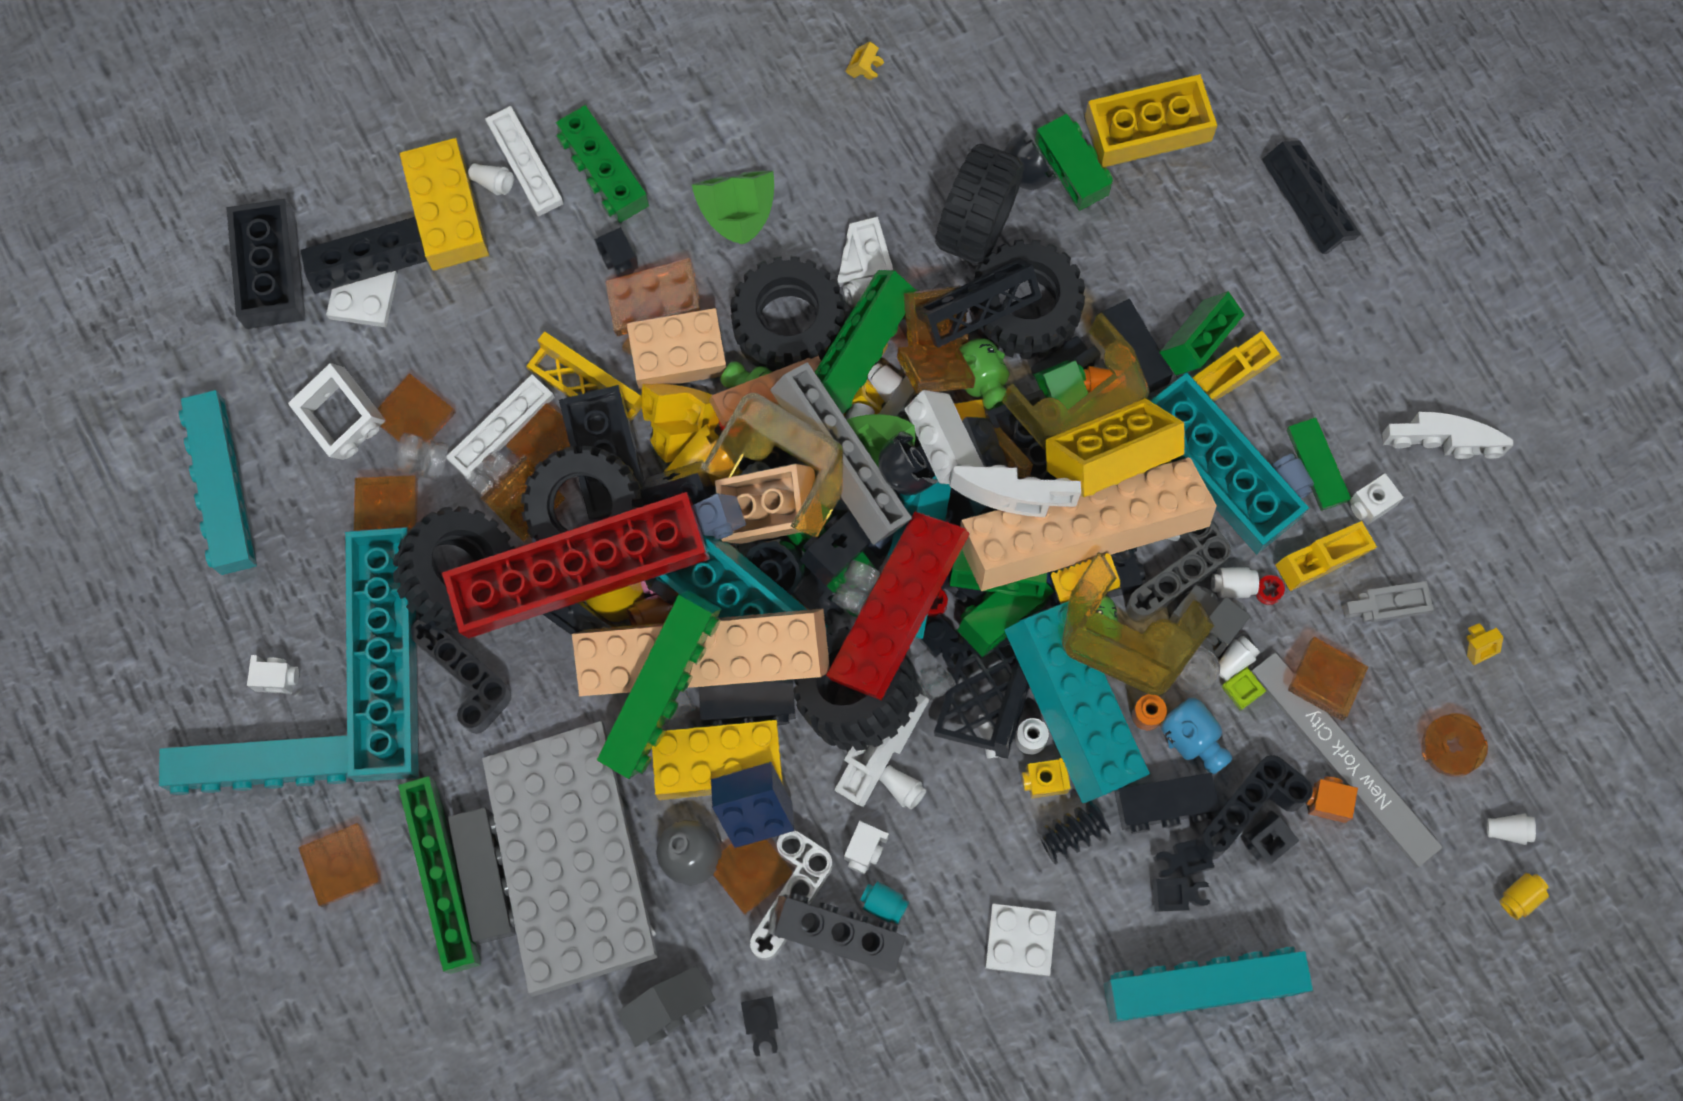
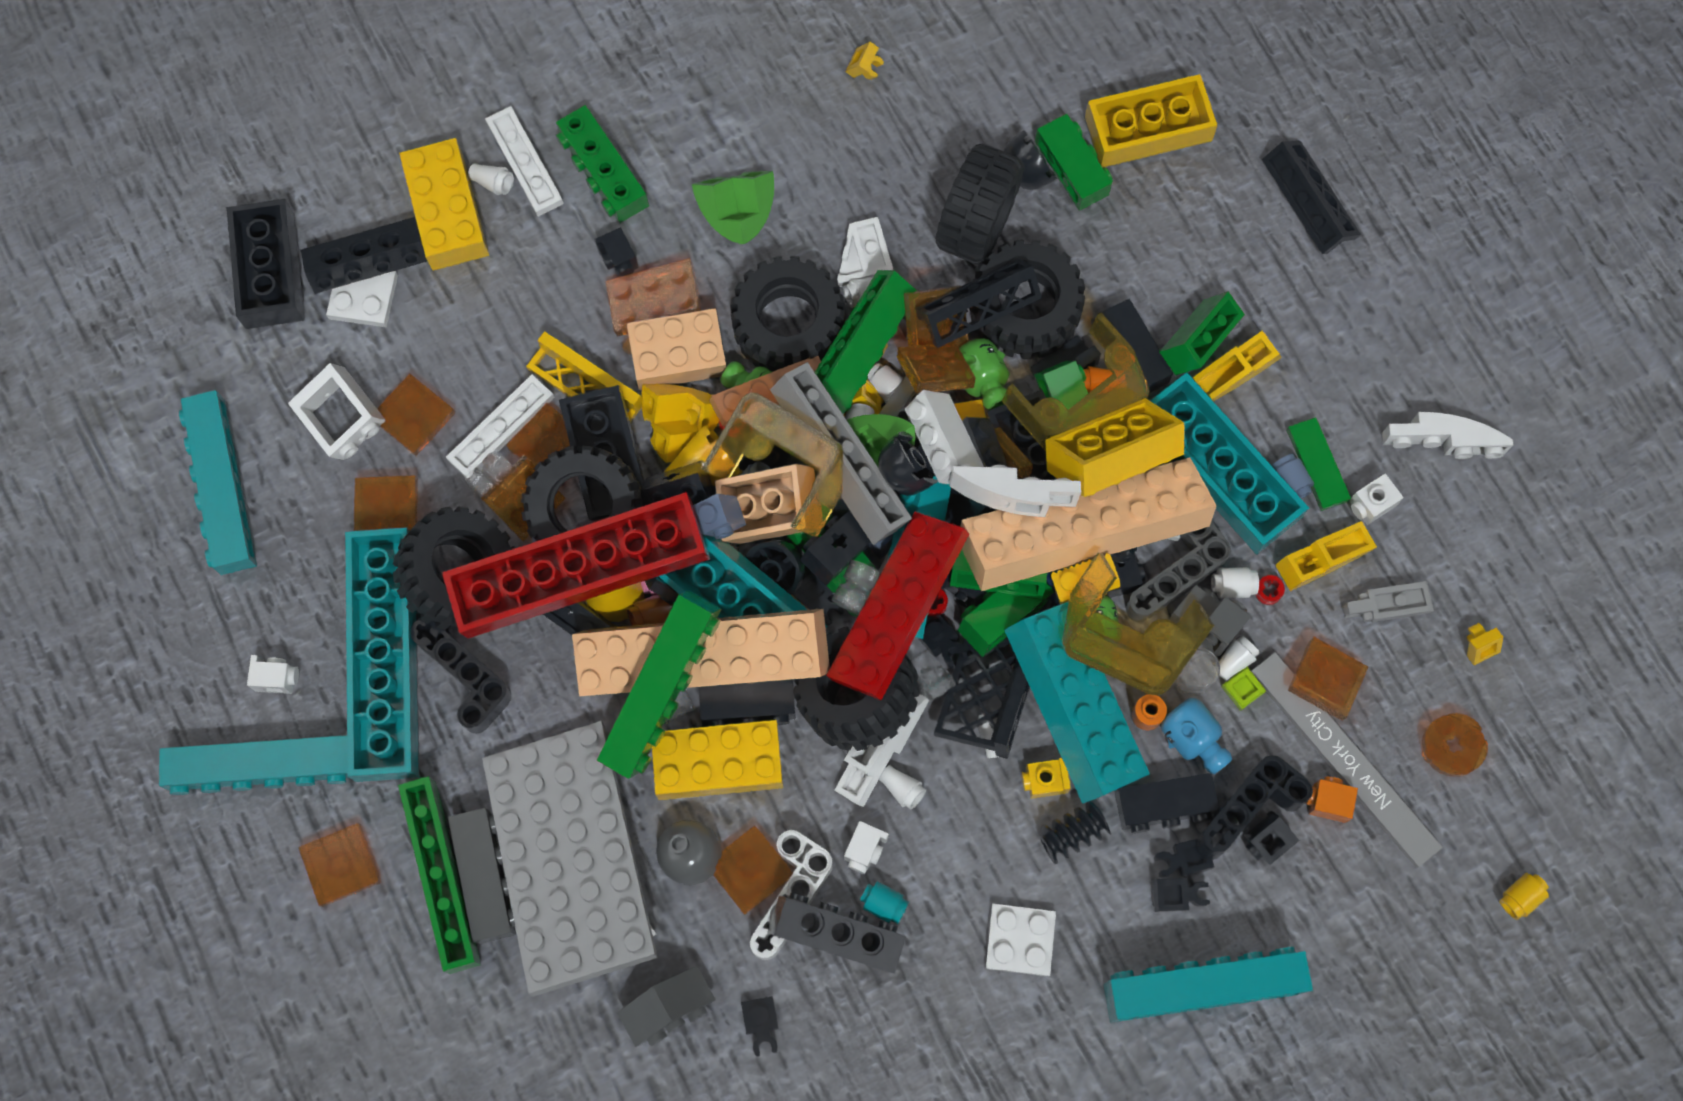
(424, 457): clear wheel -> none
(752, 805): dark blue brick -> none
(1029, 745): white brick -> none
(1513, 828): white cone -> none

